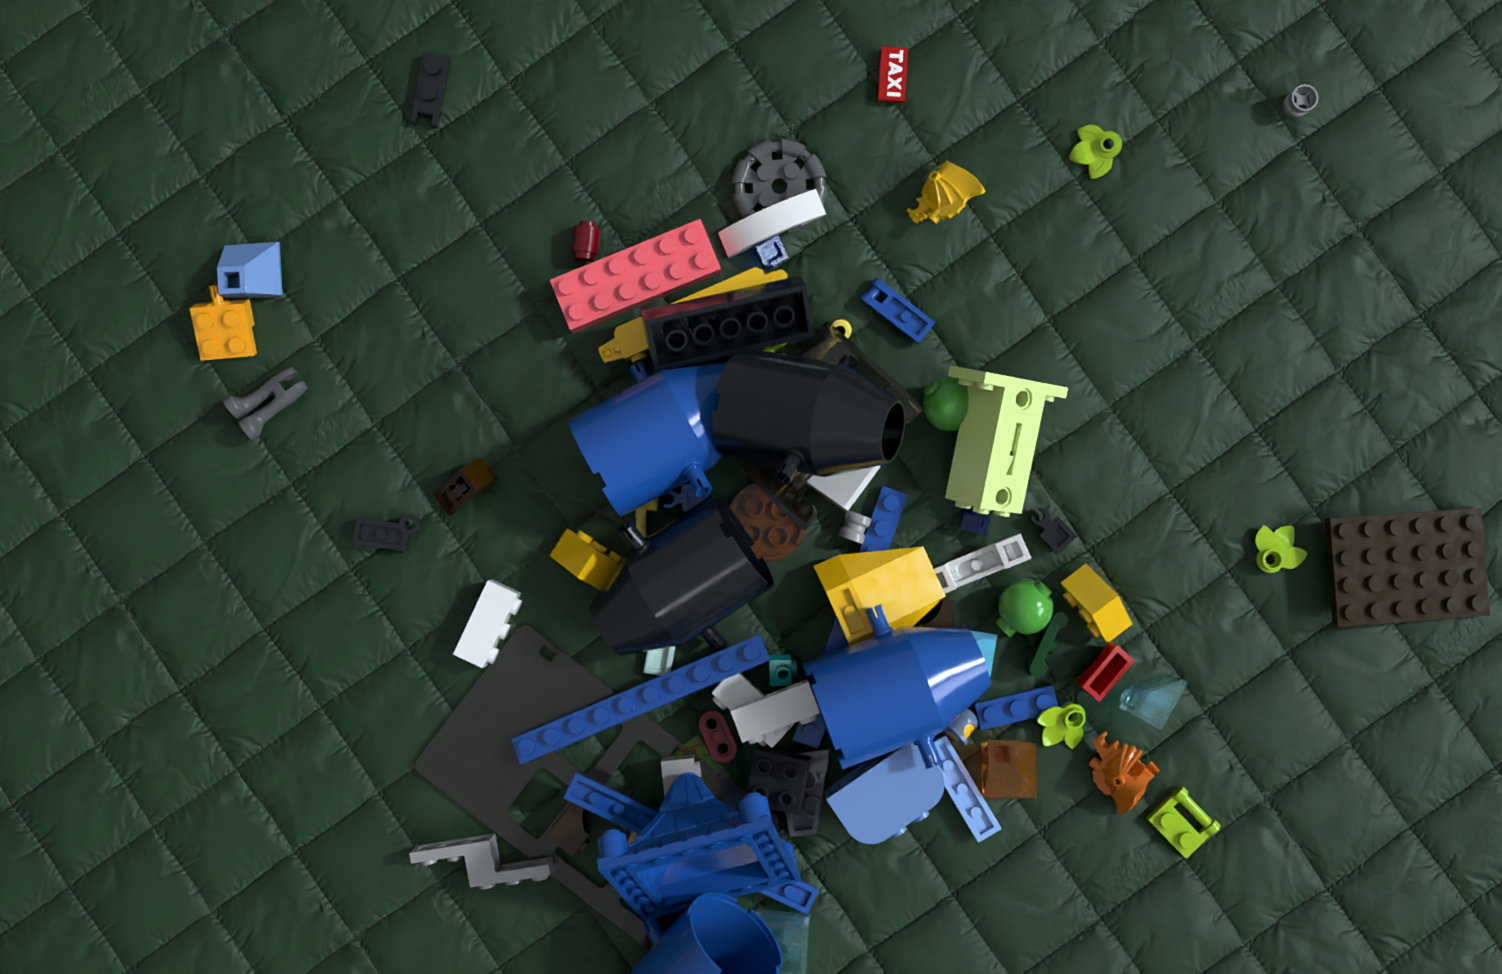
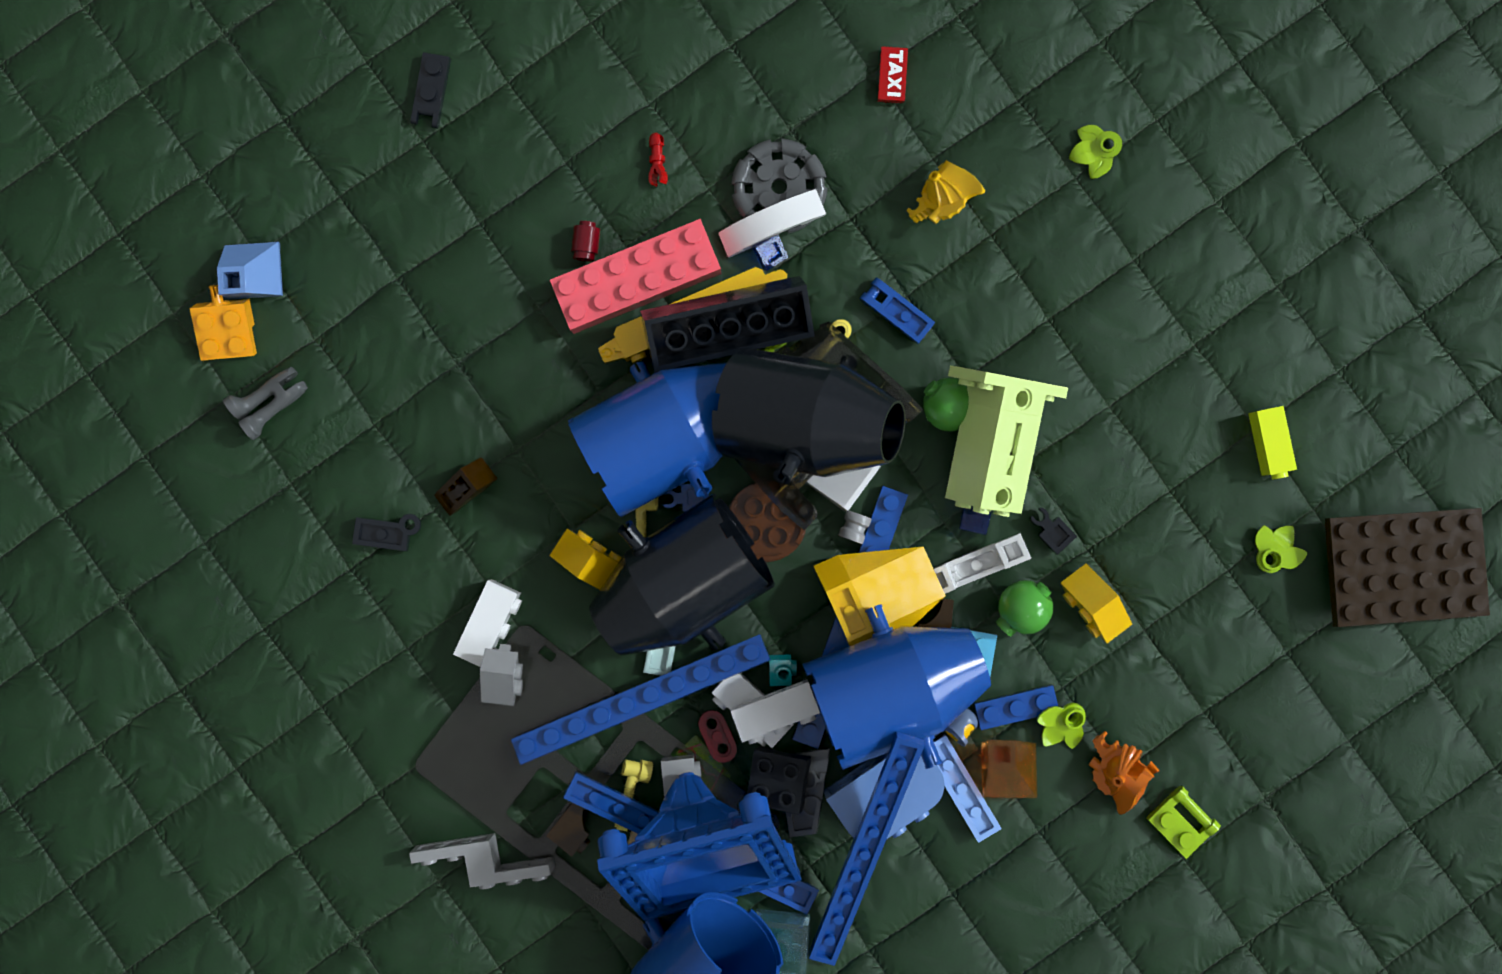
(500, 676): none -> light grey brick
(635, 773): none -> light yellow brick
(656, 142): none -> red piece
(866, 847): none -> blue plate
(1045, 644): dark green plate -> none
(1104, 671): red brick -> none
(1153, 699): clear light blue slope -> none
(1272, 442): none -> neon yellow brick
(1305, 96): light grey wheel -> none

